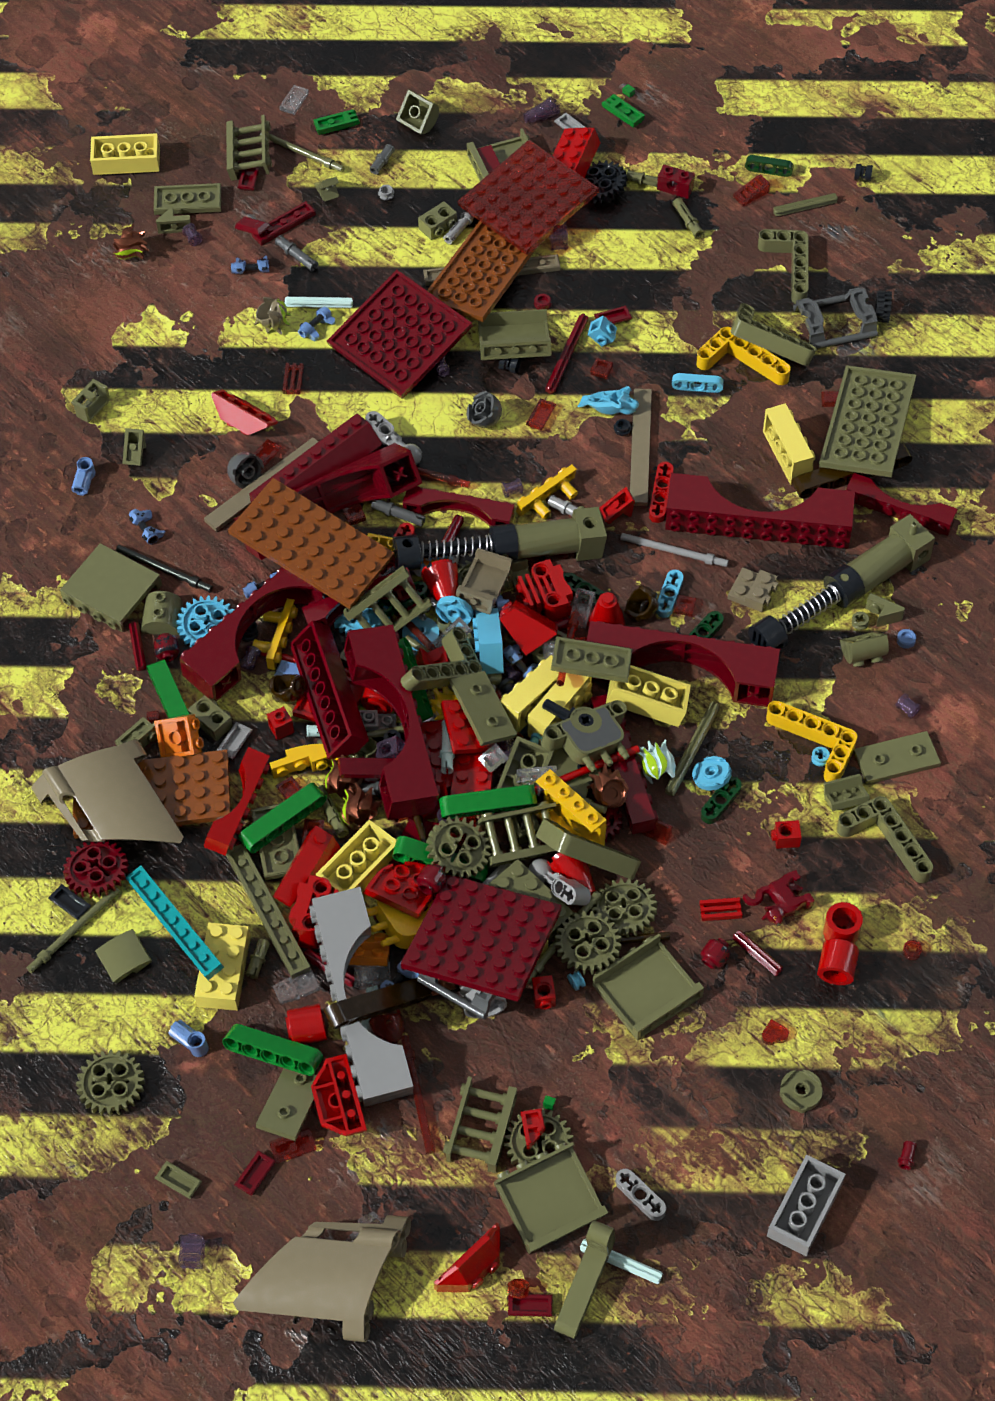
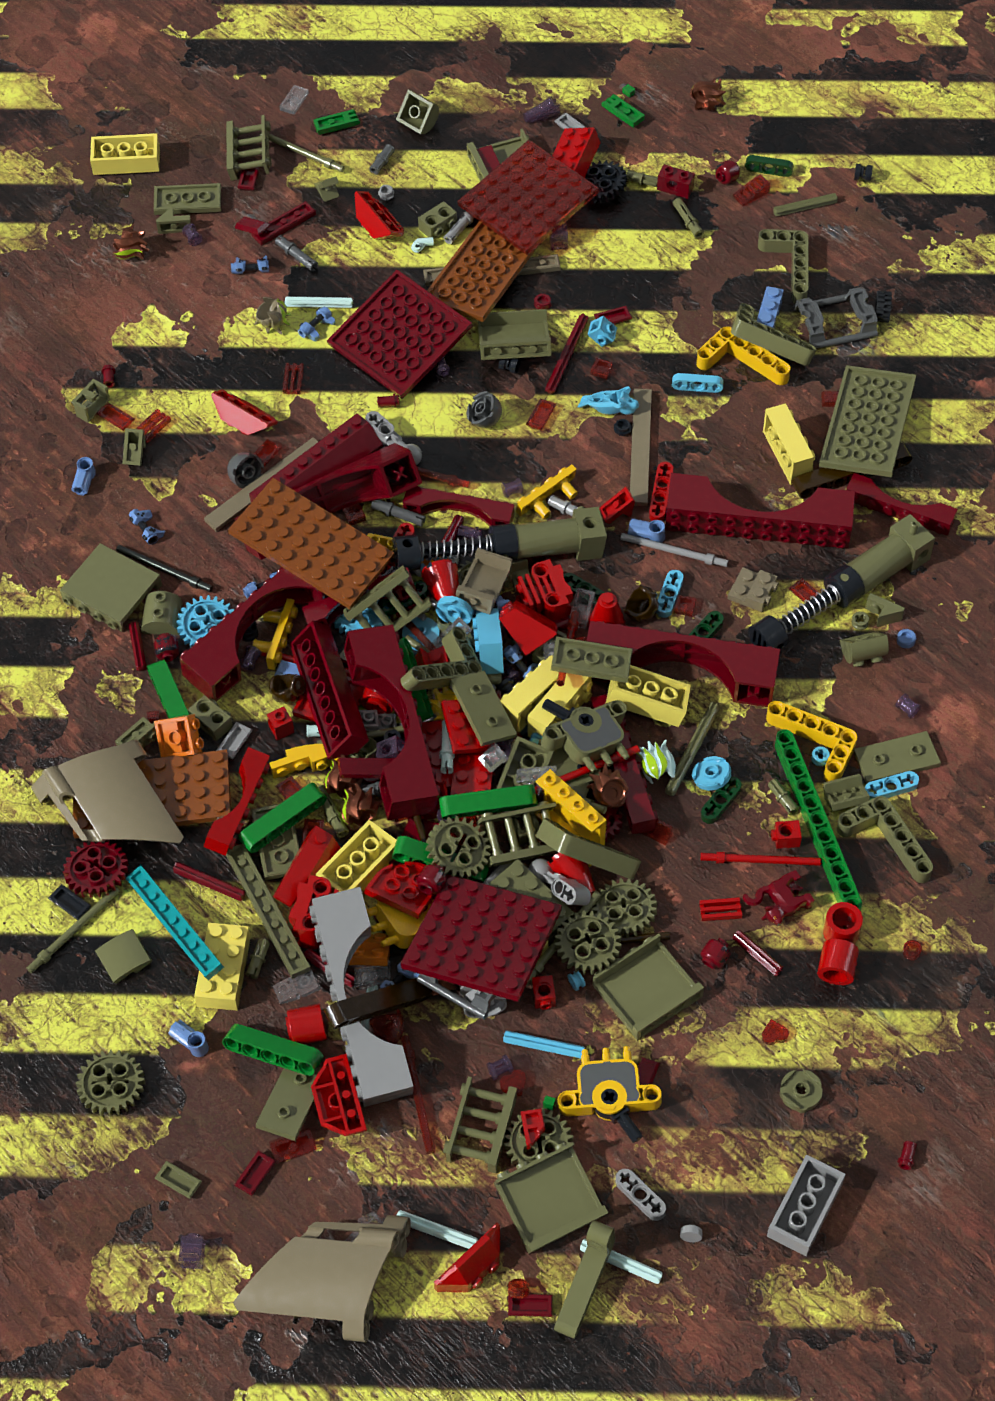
(108, 375): none -> dark red pin
(115, 416): none -> clear red tile
(150, 422): none -> clear red tile
(209, 881): none -> dark red axle
(376, 217): none -> red wedge
(387, 401): none -> dark red pin
(420, 243): none -> light aqua arm
(439, 1230): none -> light aqua axle
(468, 532): none -> clear purple pin
(499, 1067): none -> clear purple bush
(515, 1079): none -> clear red tile
(543, 1044): none -> medium azure axle
(613, 1081): none -> piece
(647, 1070): none -> dark red tile
(652, 530): none -> medium blue piece
(691, 1233): none -> light grey tile
(707, 94): none -> copper hair
(721, 857): none -> red bar
(727, 172): none -> dark red head
(770, 306): none -> medium blue arch
(783, 796): none -> olive axle
(803, 590): none -> clear red tile
(816, 814): none -> green beam
(897, 779): none -> medium azure beam

